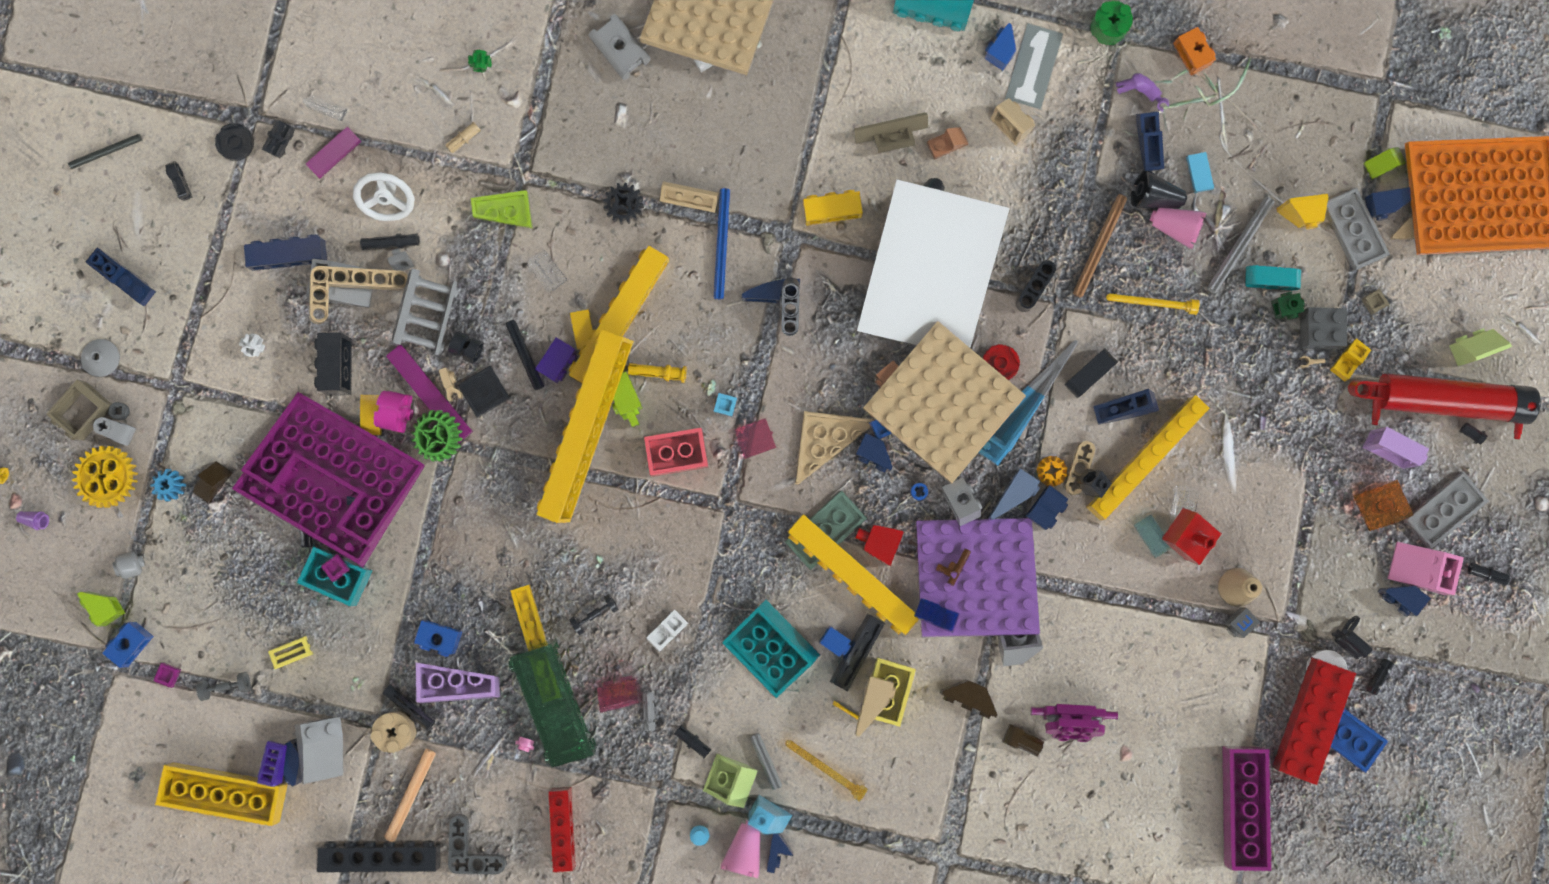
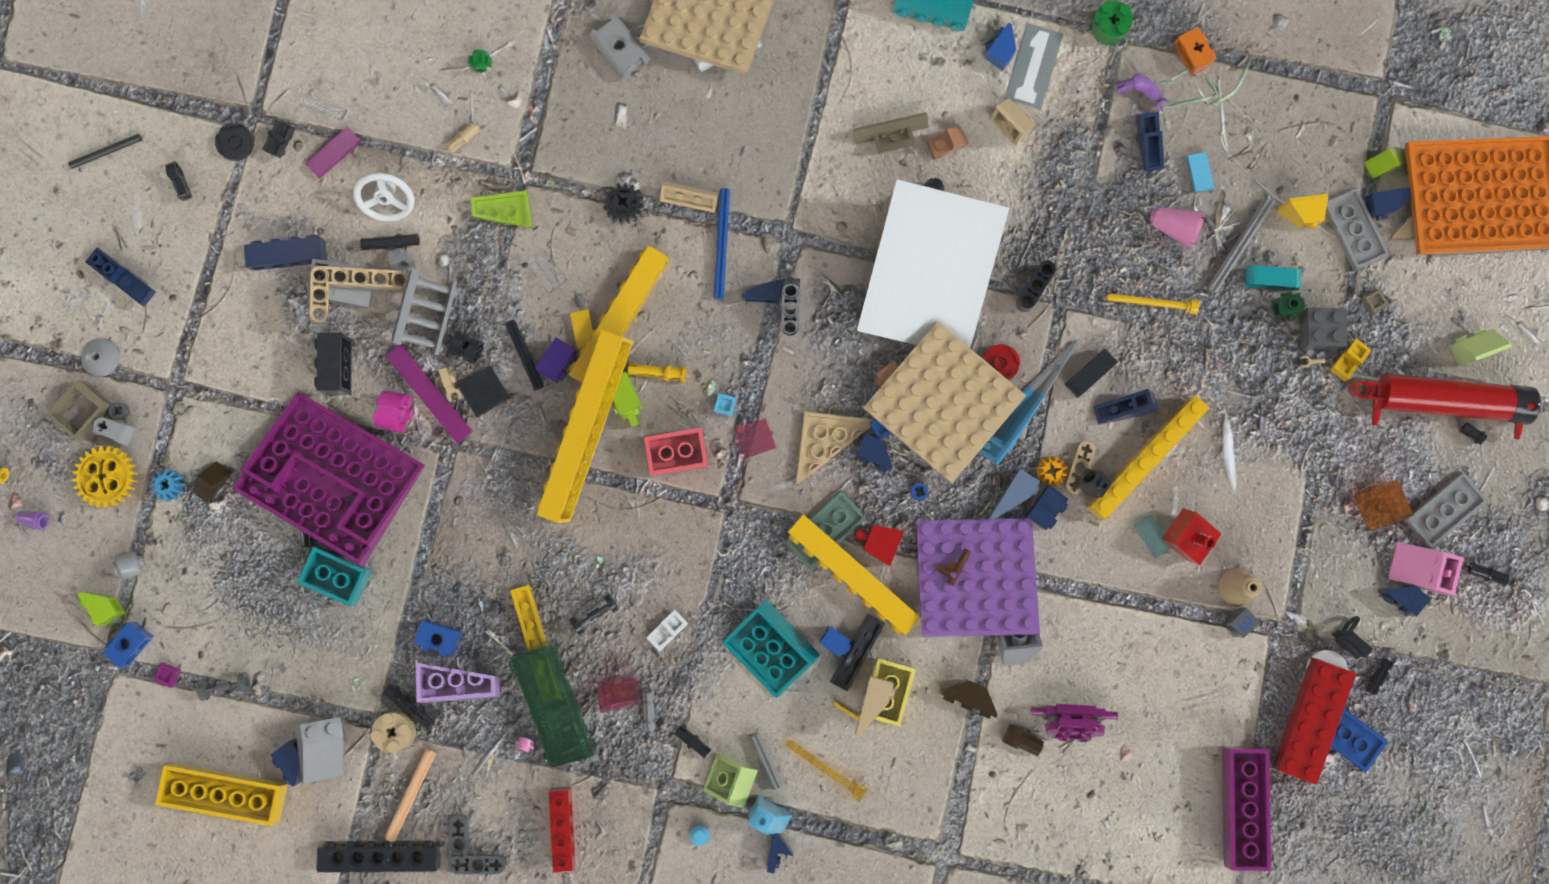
(252, 345): white gear -> none
(266, 775): dark purple slope -> none
(306, 647): light yellow tile -> none
(335, 568): magenta tile -> none
(367, 409): yellow slope -> none
(436, 435): bright green gear -> none
(744, 852): bright pink cone -> none
(832, 207): yellow brick -> none
(936, 615): clear blue slope -> none
(963, 512): light grey brick -> none
(1100, 245): medium nougat axle -> none
(1156, 193): black cone -> none
(1396, 448): lavender window -> none

